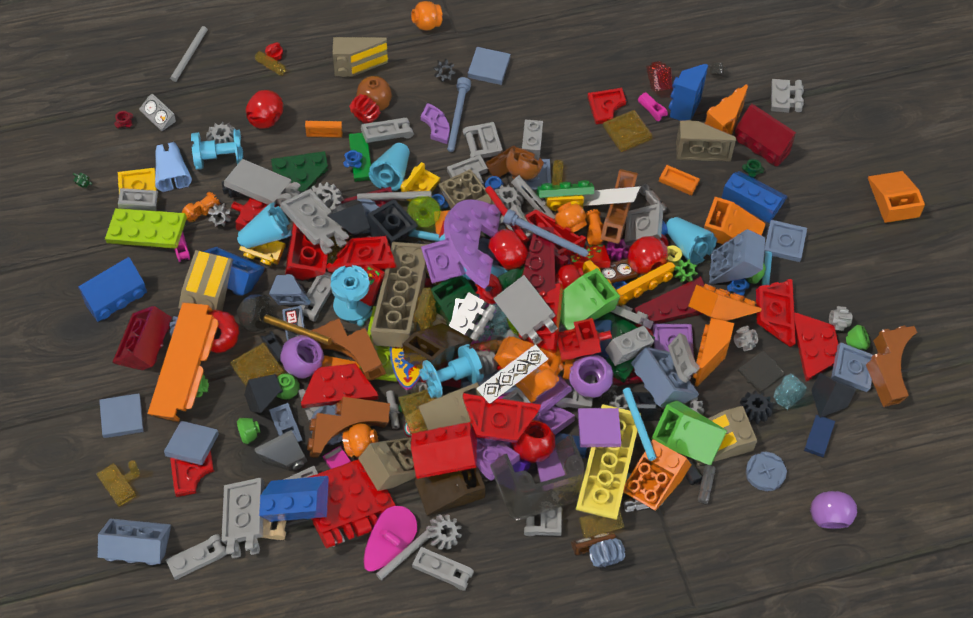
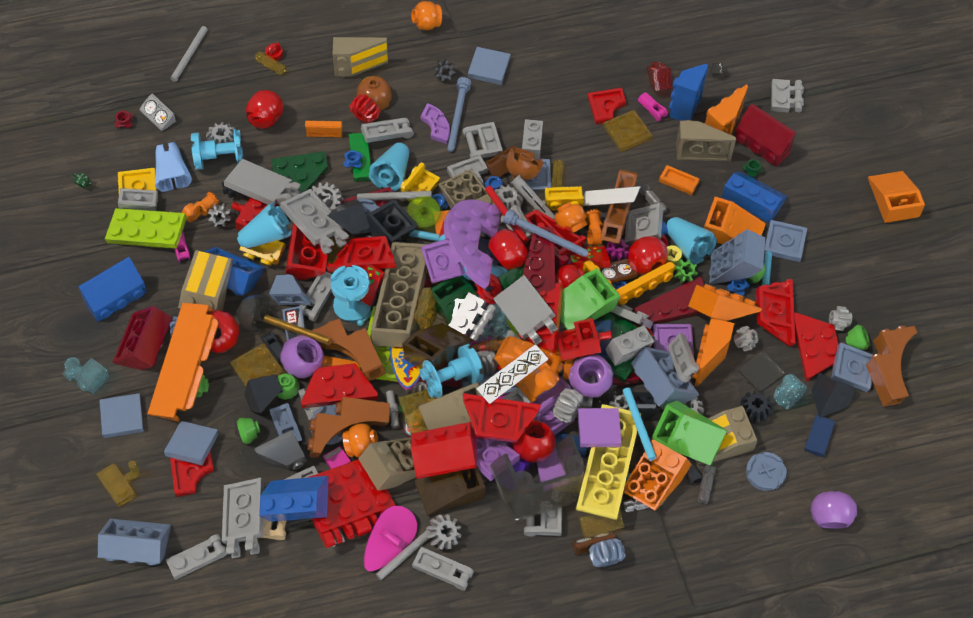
(89, 377): none -> clear light blue brick
(565, 189): green plate -> none
(567, 405): none -> light grey gear

